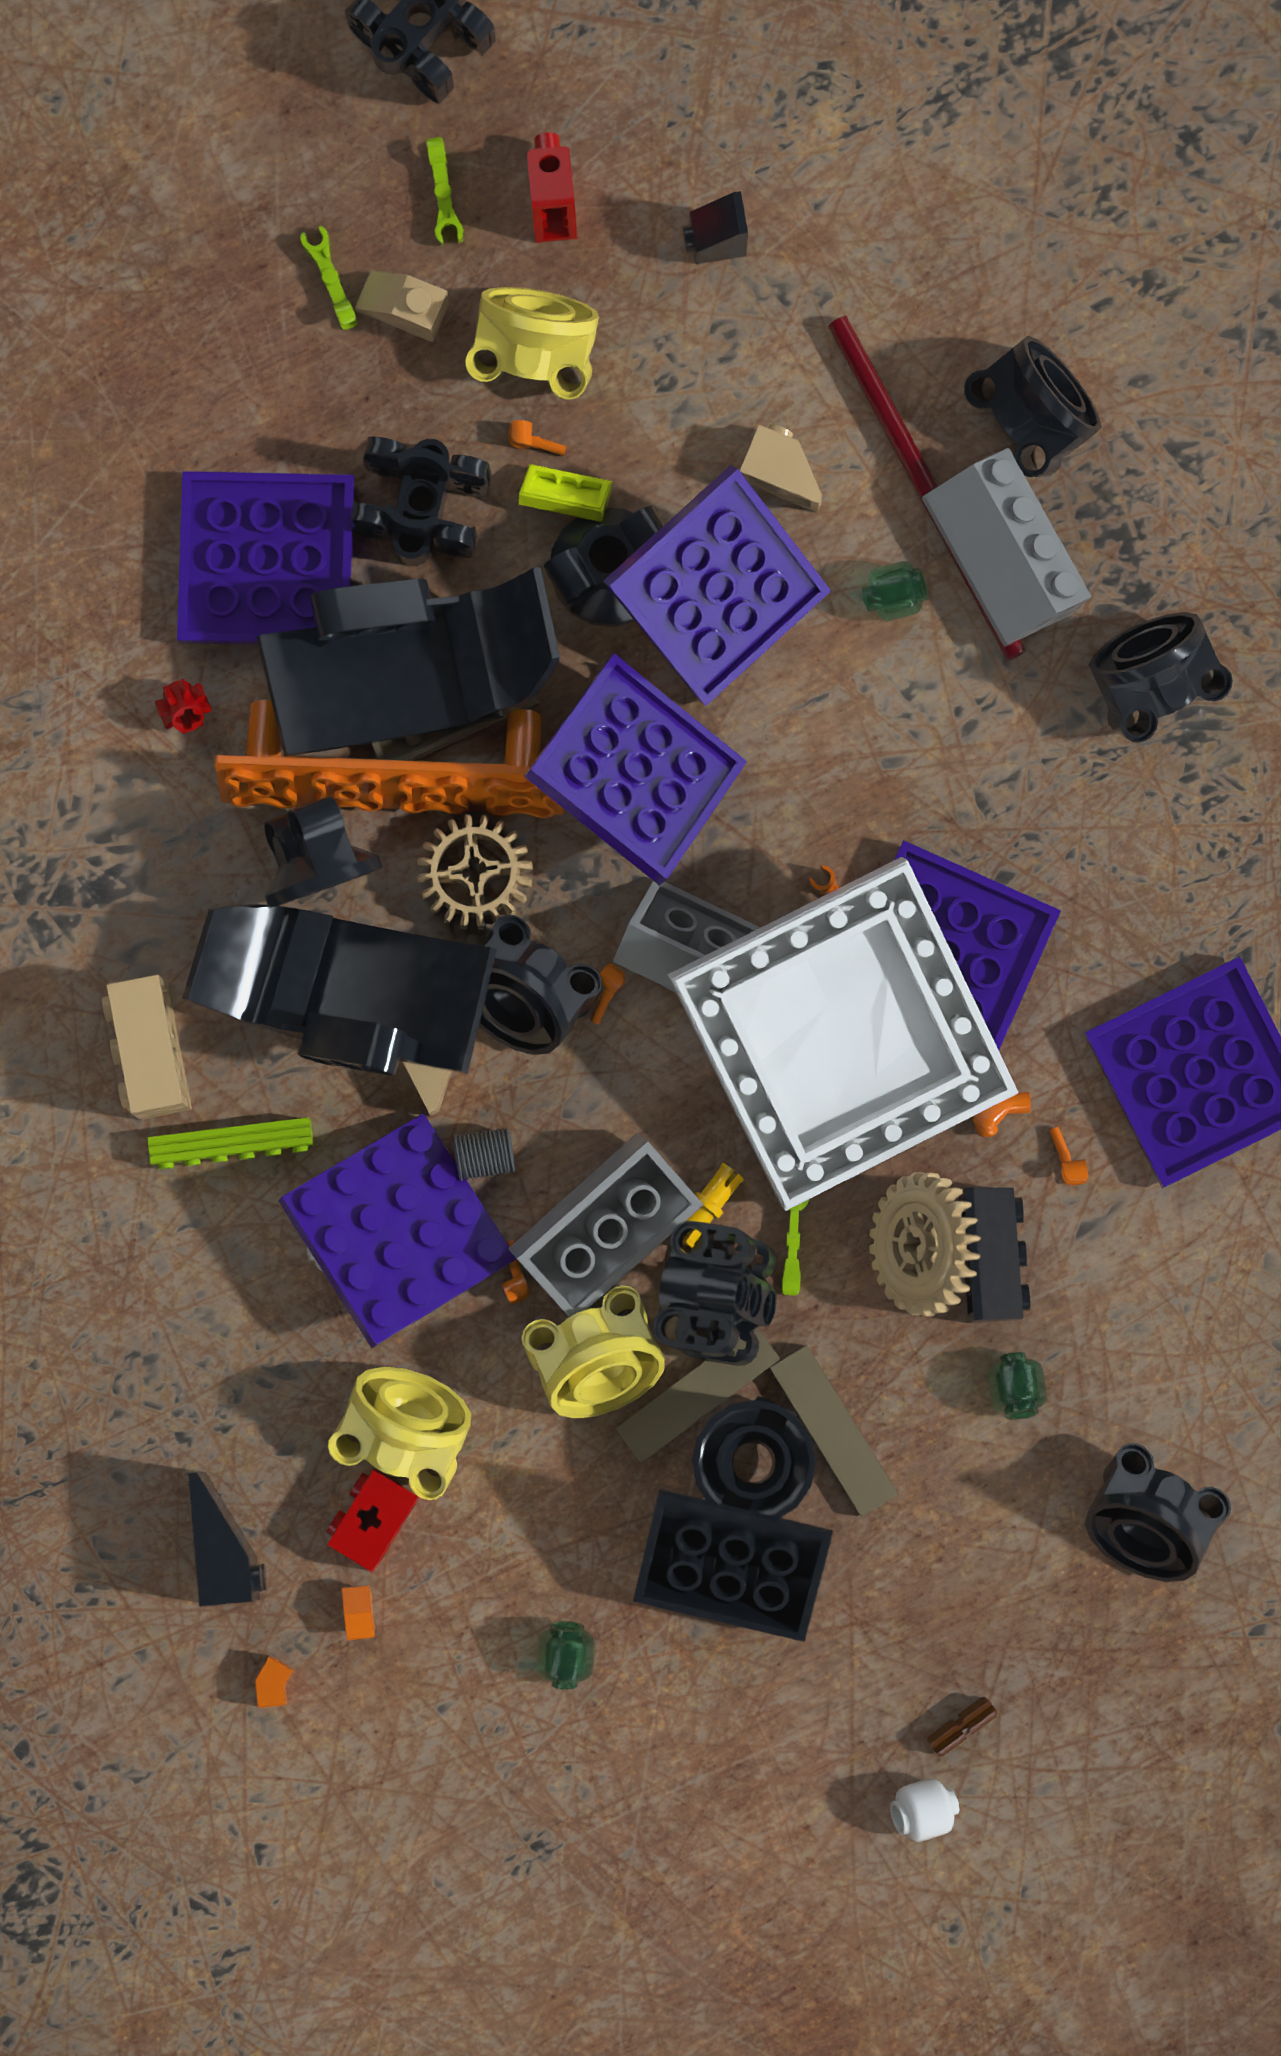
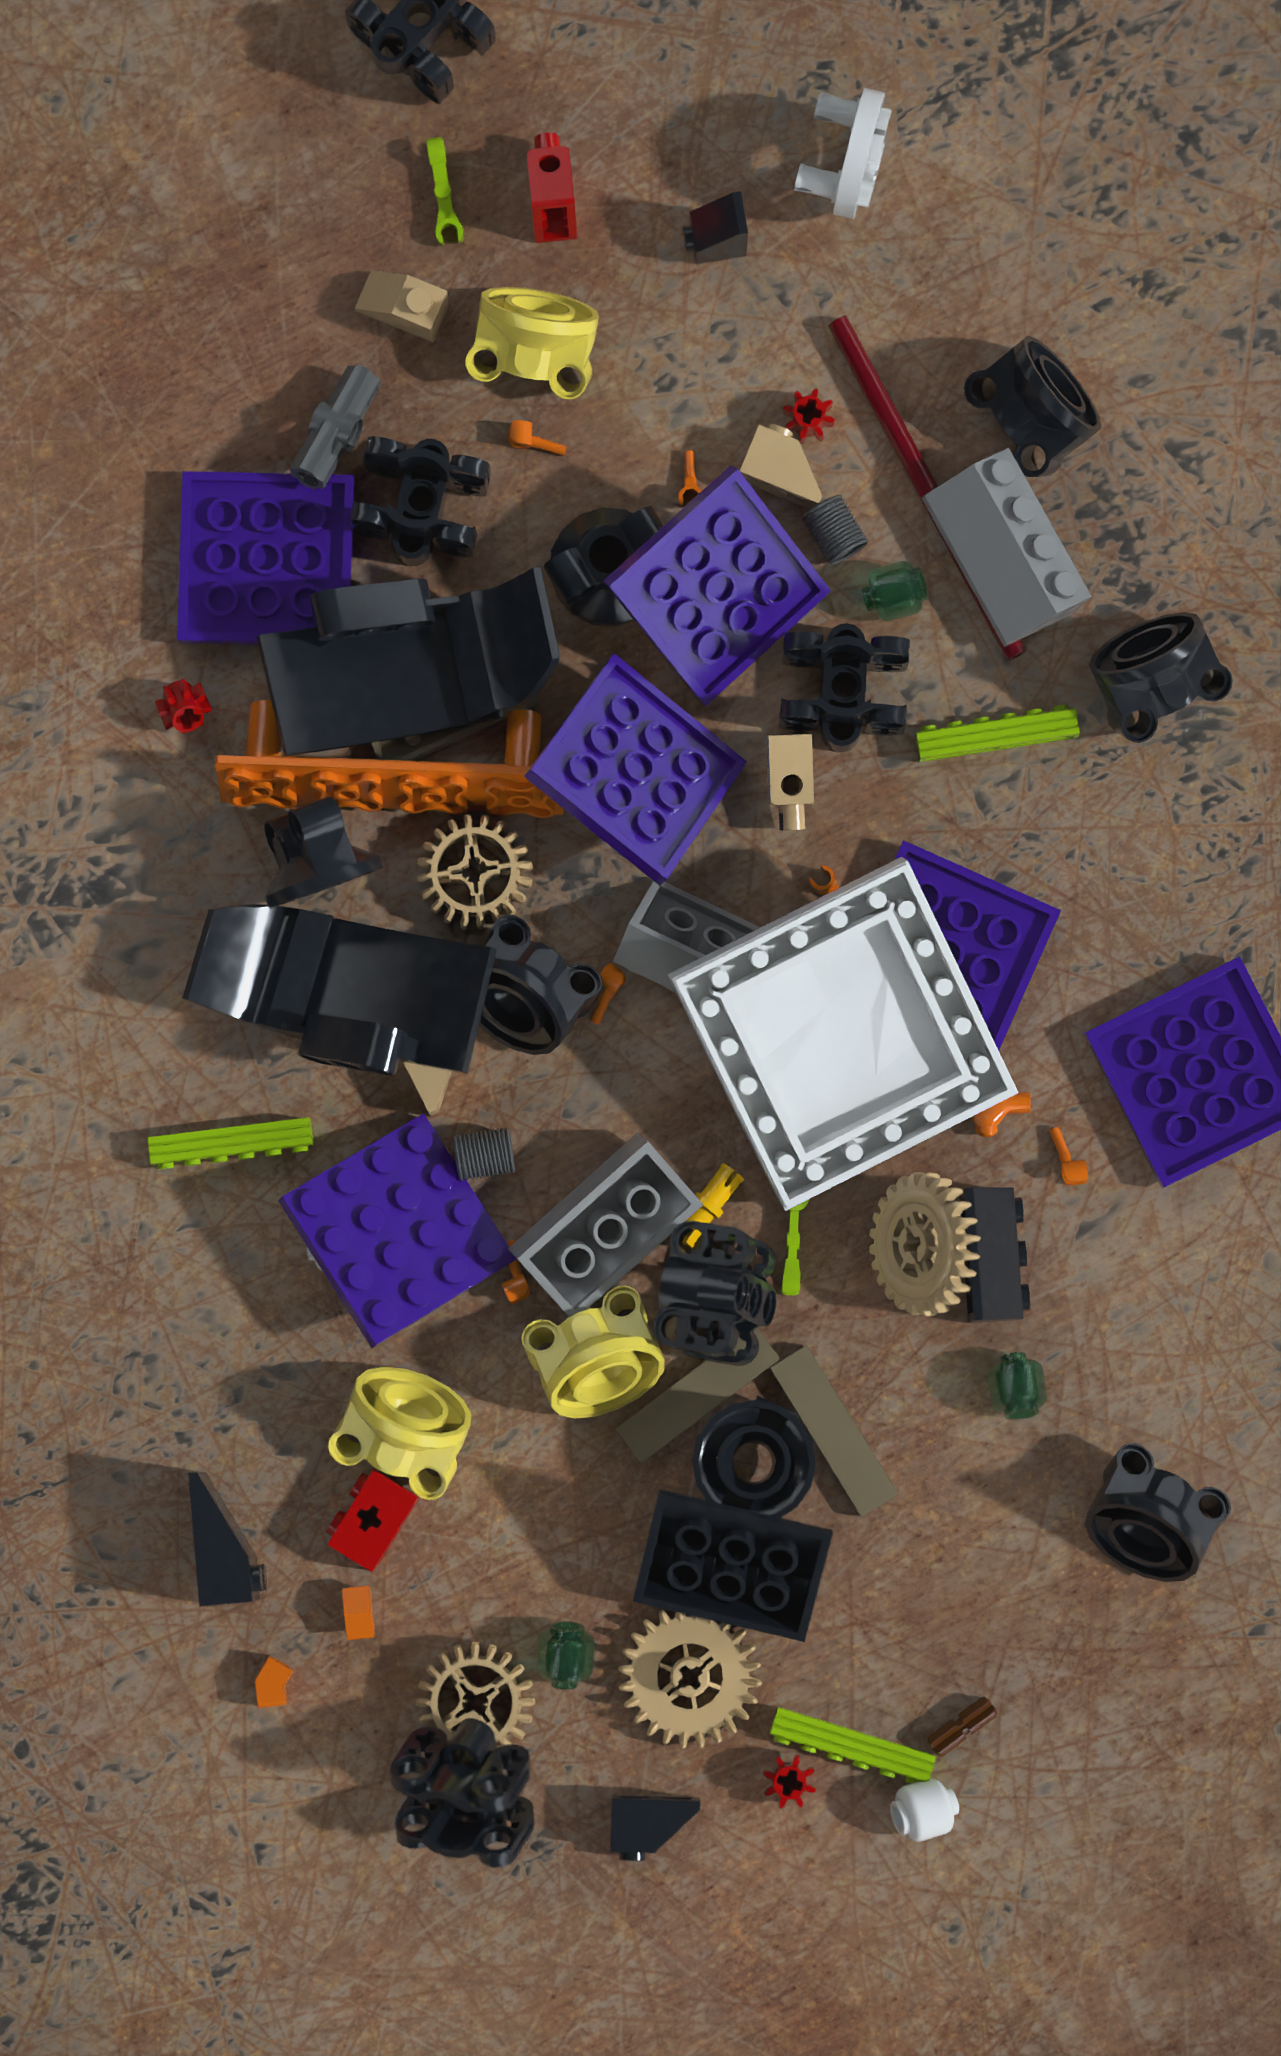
(146, 1047): tan brick -> none
(330, 277): lime piece -> none
(335, 427): none -> dark grey piece
(453, 1670): none -> tan gear
(464, 1793): none -> black piece
(565, 492): neon yellow plate -> none
(647, 1823): none -> black slope
(657, 1704): none -> tan gear
(690, 480): none -> orange hand
(789, 756): none -> tan torso
(794, 1793): none -> red gear
(800, 408): none -> red gear
(835, 529): none -> dark grey piece
(851, 1744): none -> lime piece
(856, 180): none -> white piece
(882, 655): none -> black piece
(997, 734): none -> lime piece

